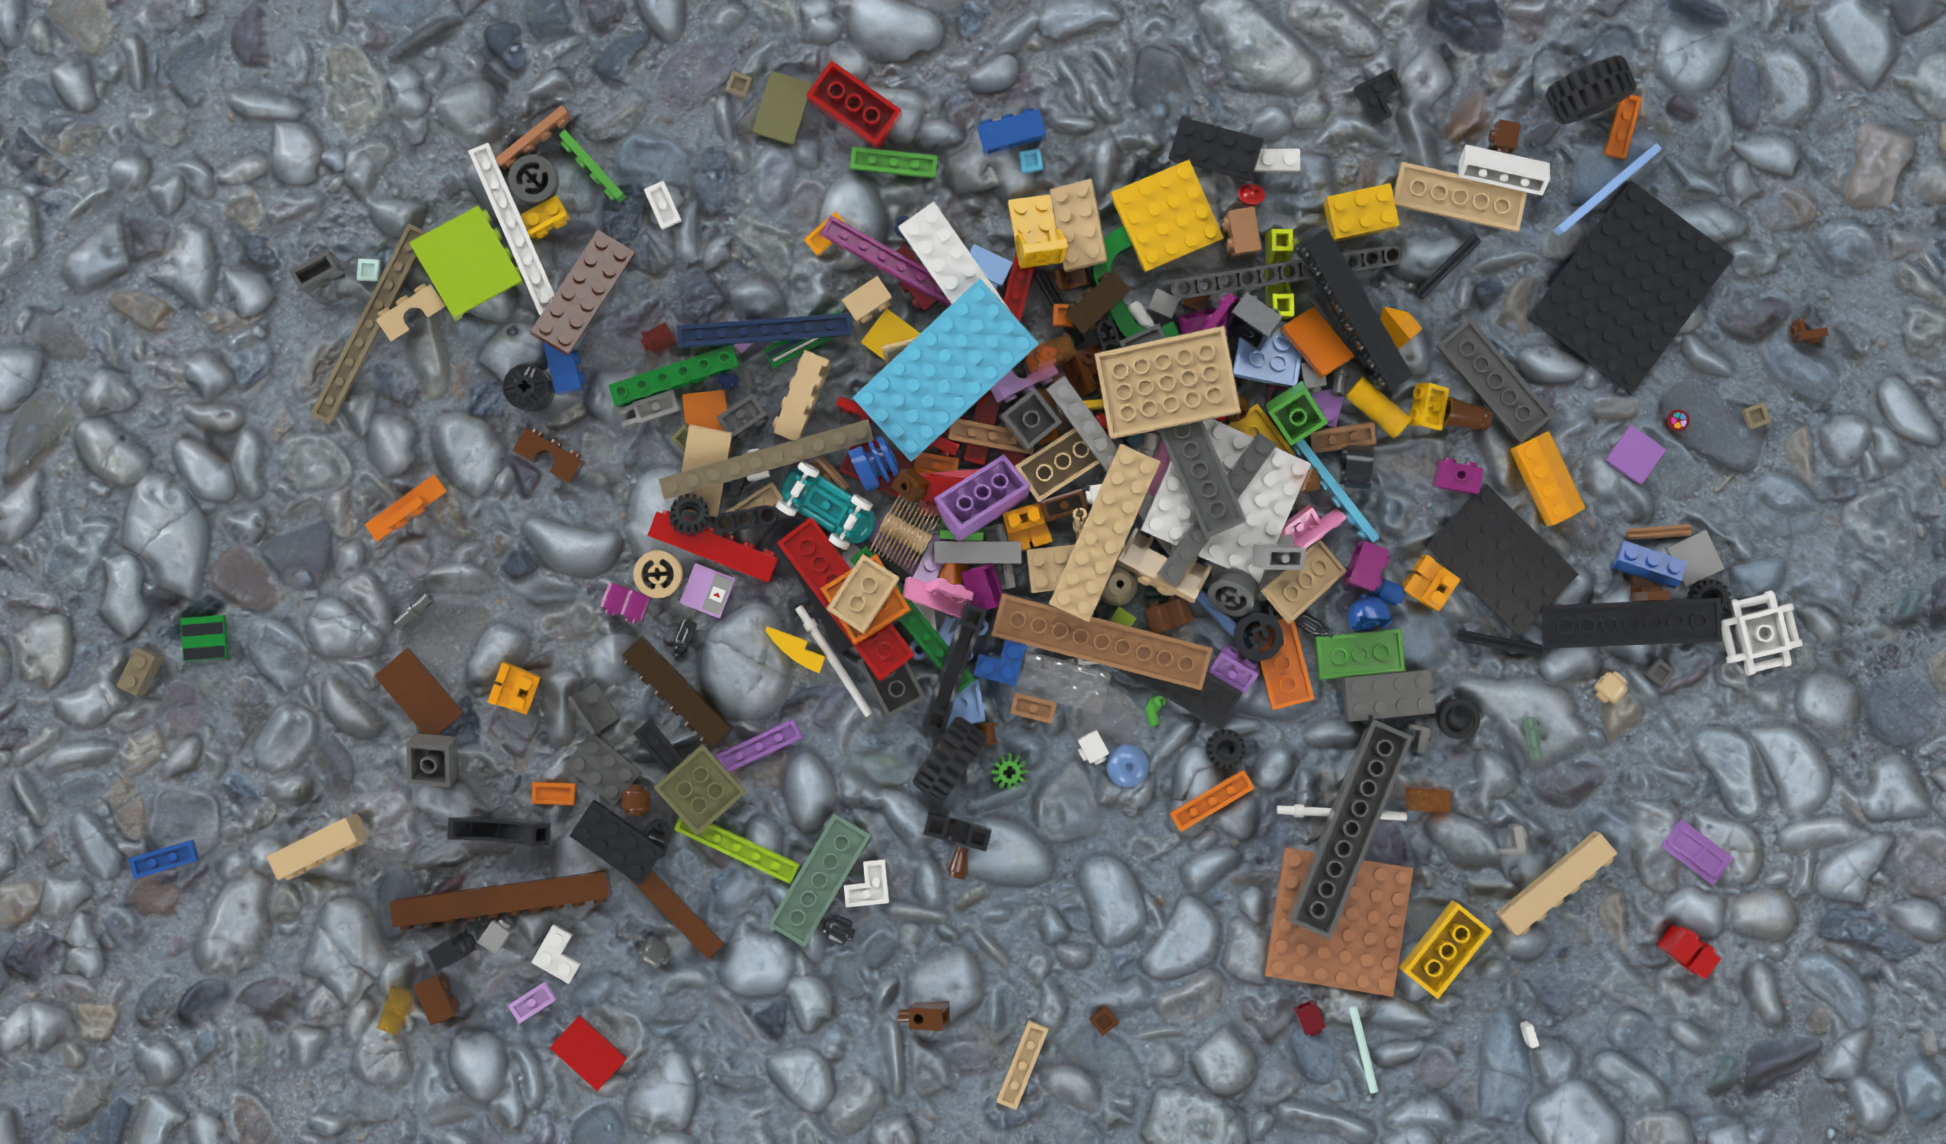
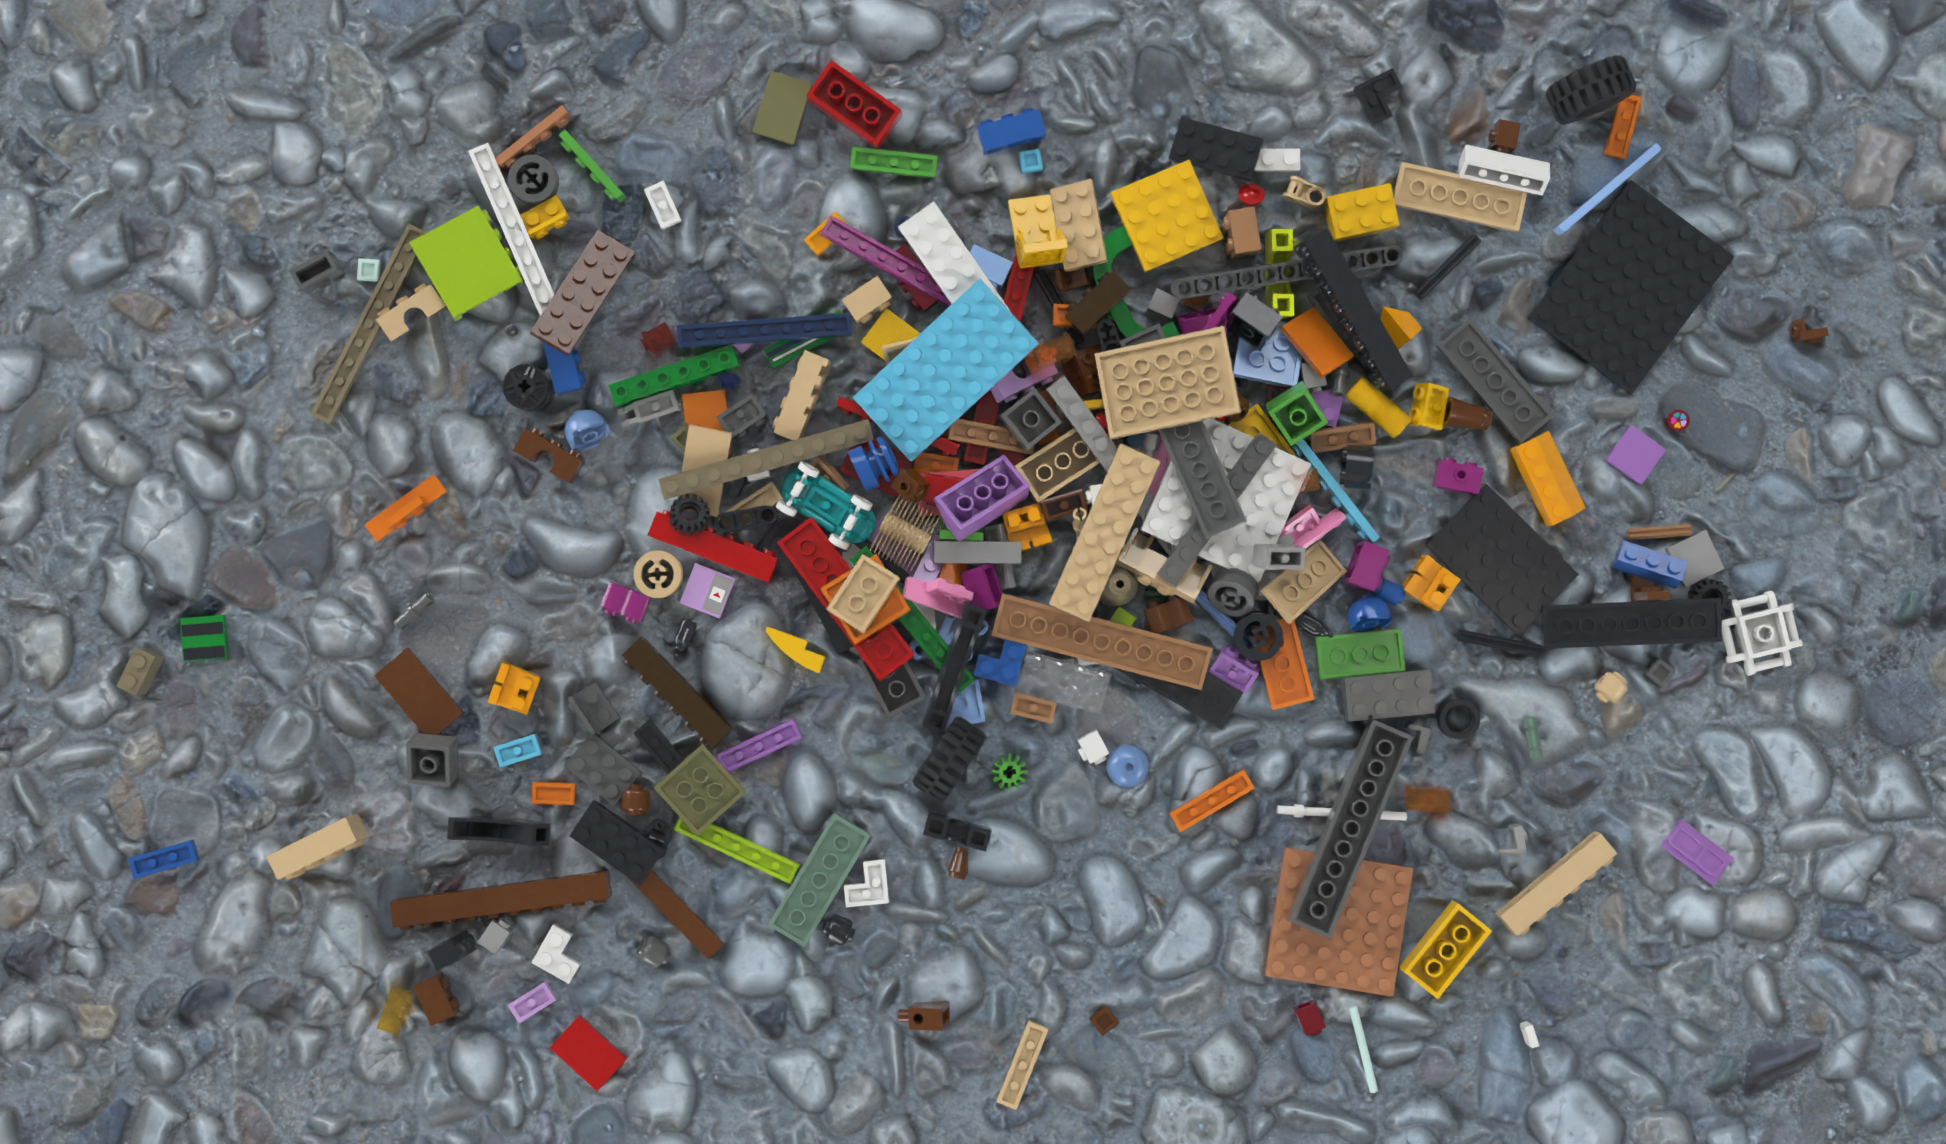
(518, 750): none -> medium azure plate
(585, 429): none -> medium blue cylinder
(739, 84): dark tan tile -> none
(810, 625): white bar -> none
(989, 730): reddish brown bush -> none
(1047, 566): tan brick -> none
(1141, 315): white piece -> none
(1152, 708): bright green arm -> none
(1212, 748): black tyre -> none
(1303, 193): none -> tan piece
(1689, 951): red piece -> none
(1756, 416): dark tan plate -> none

